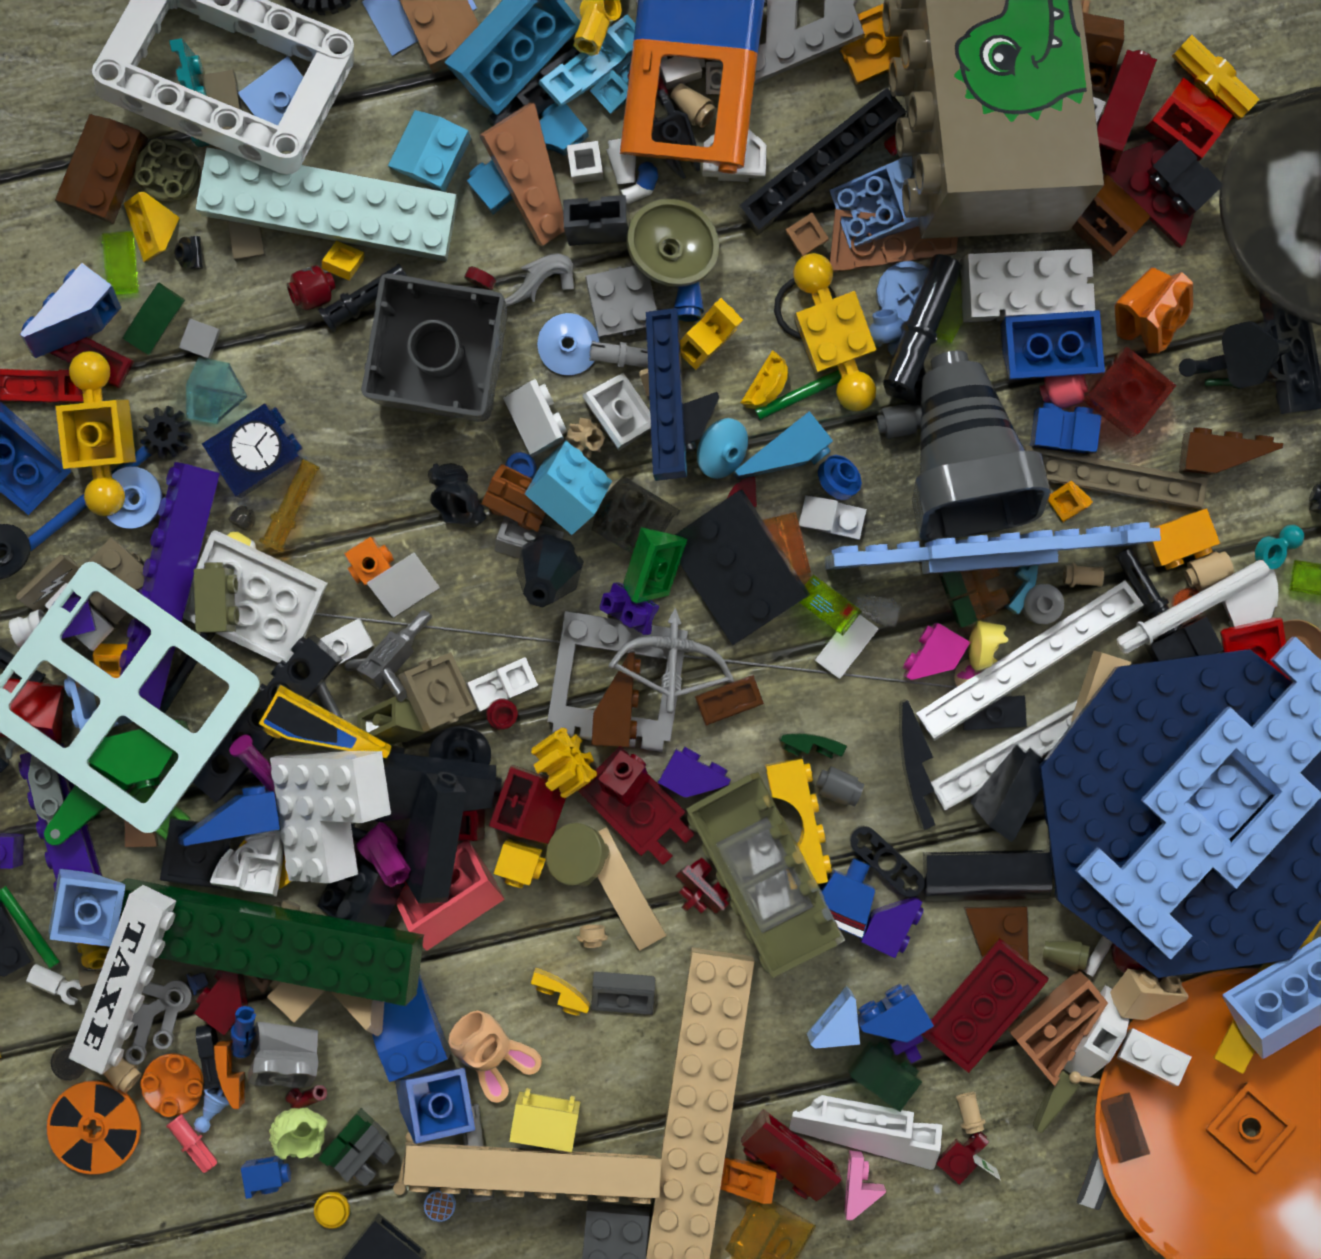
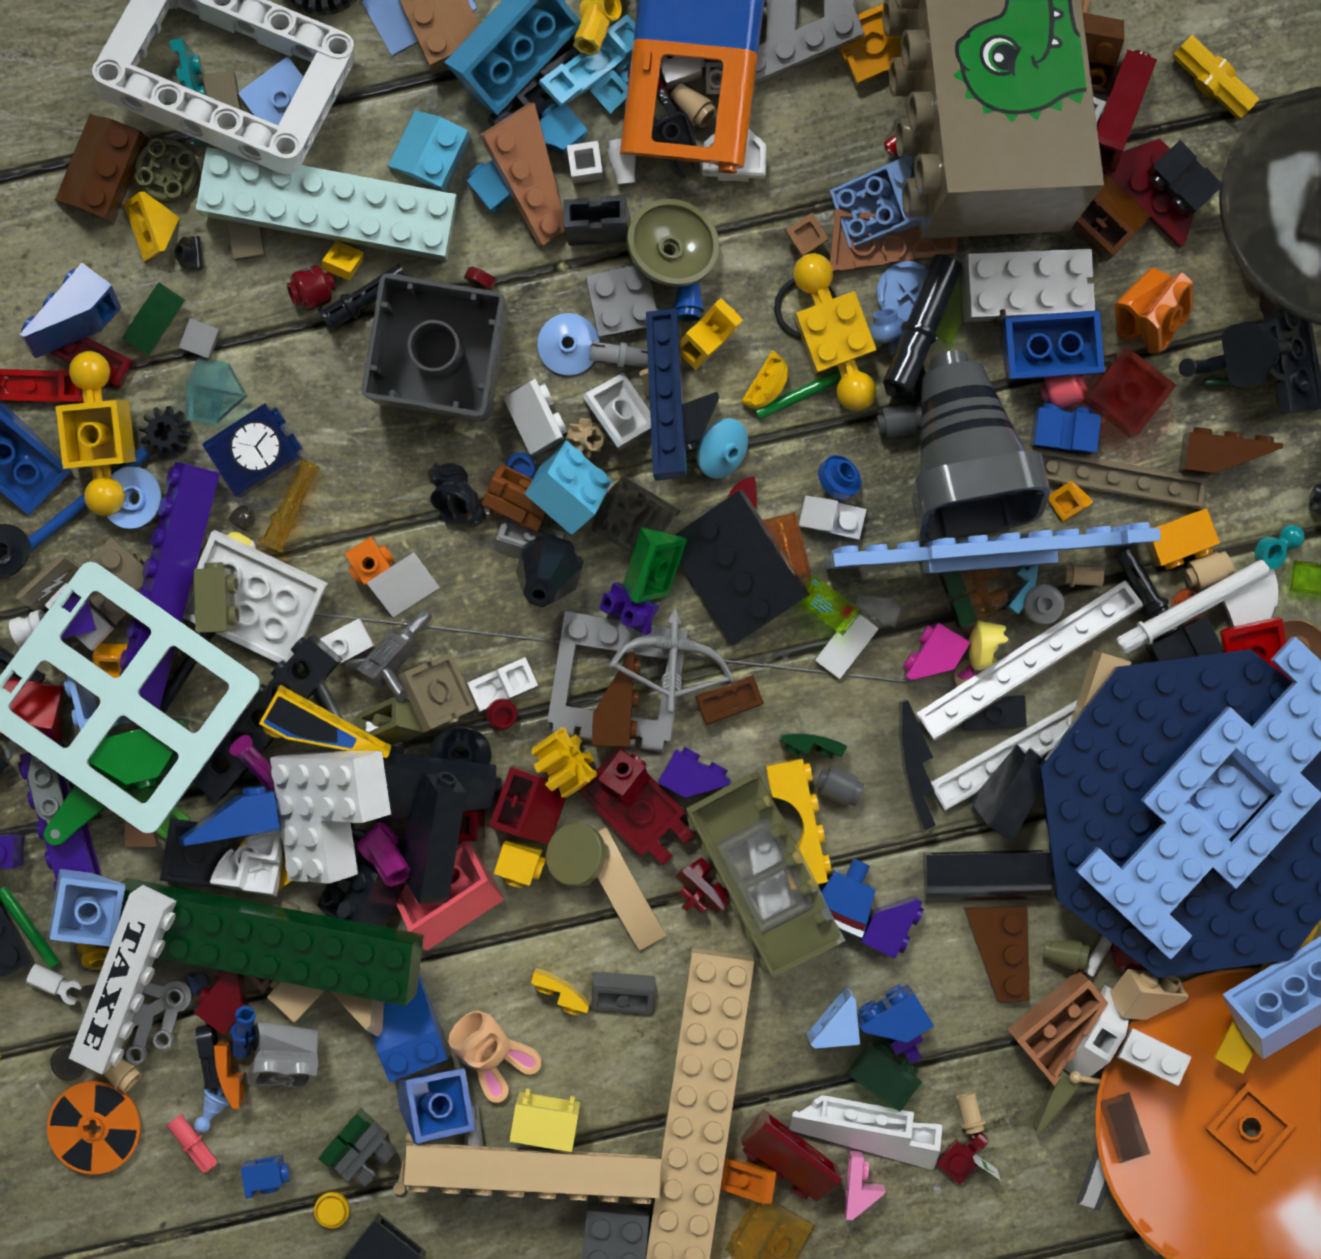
(120, 261): clear neon green tile -> none
(172, 1084): orange dish -> none
(297, 1133): yellowish green hair -> none
(306, 1098): dark red arm -> none
(439, 1205): tile -> none
(538, 271): light grey piece -> none
(592, 935): tan plate -> none
(645, 183): arm -> none
(792, 448): dark azure slope -> none
(821, 161): black brick -> none
(909, 870): black beam -> none
(984, 1005): dark red plate -> none
(1189, 117): red slope -> none

